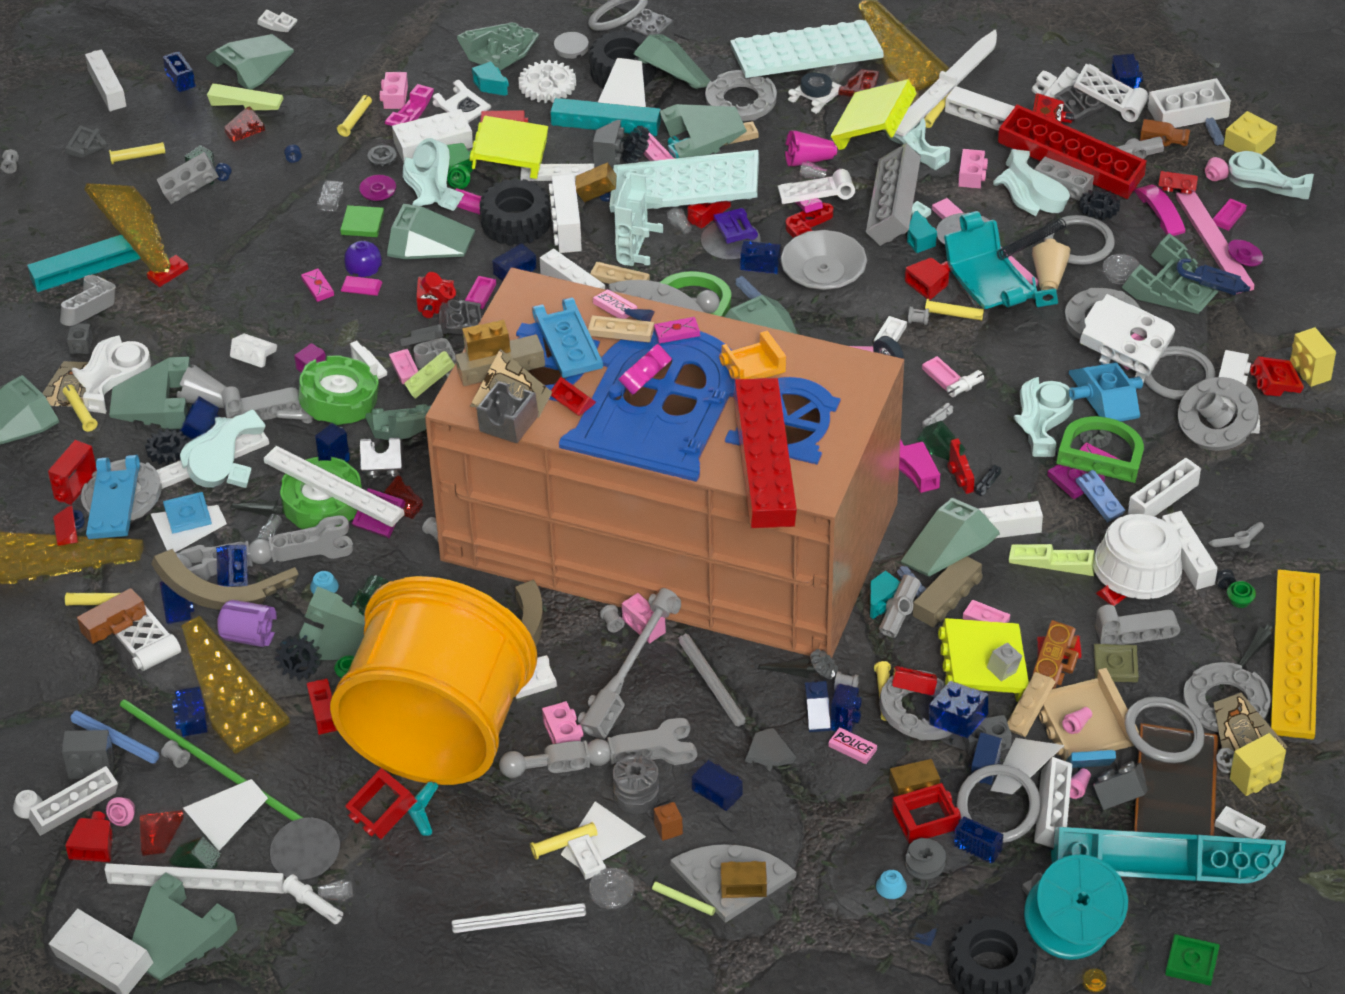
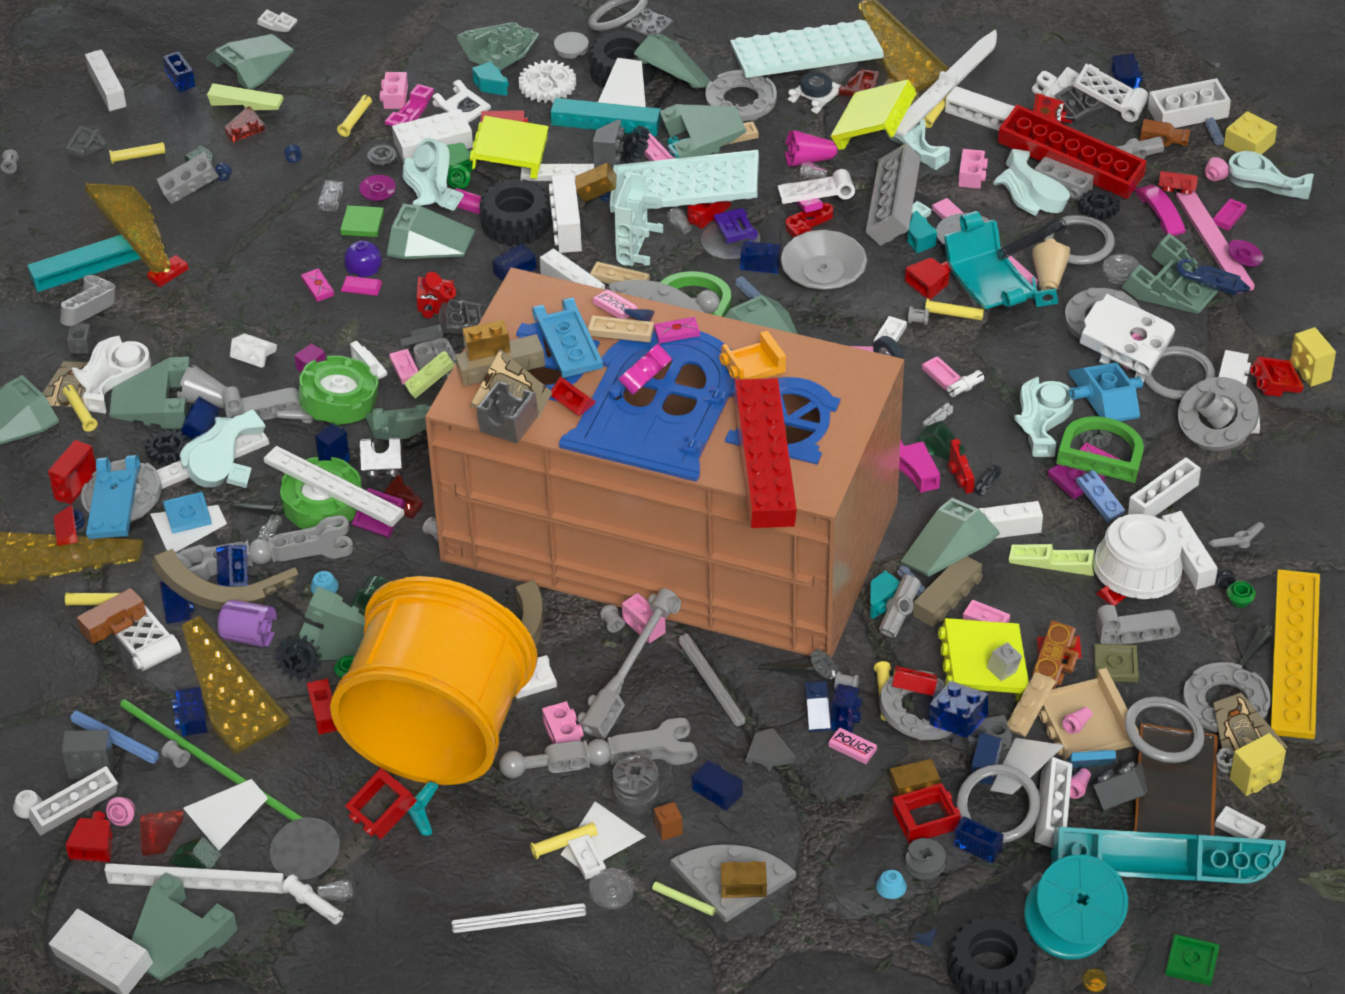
(481, 290): dark pink tile -> none

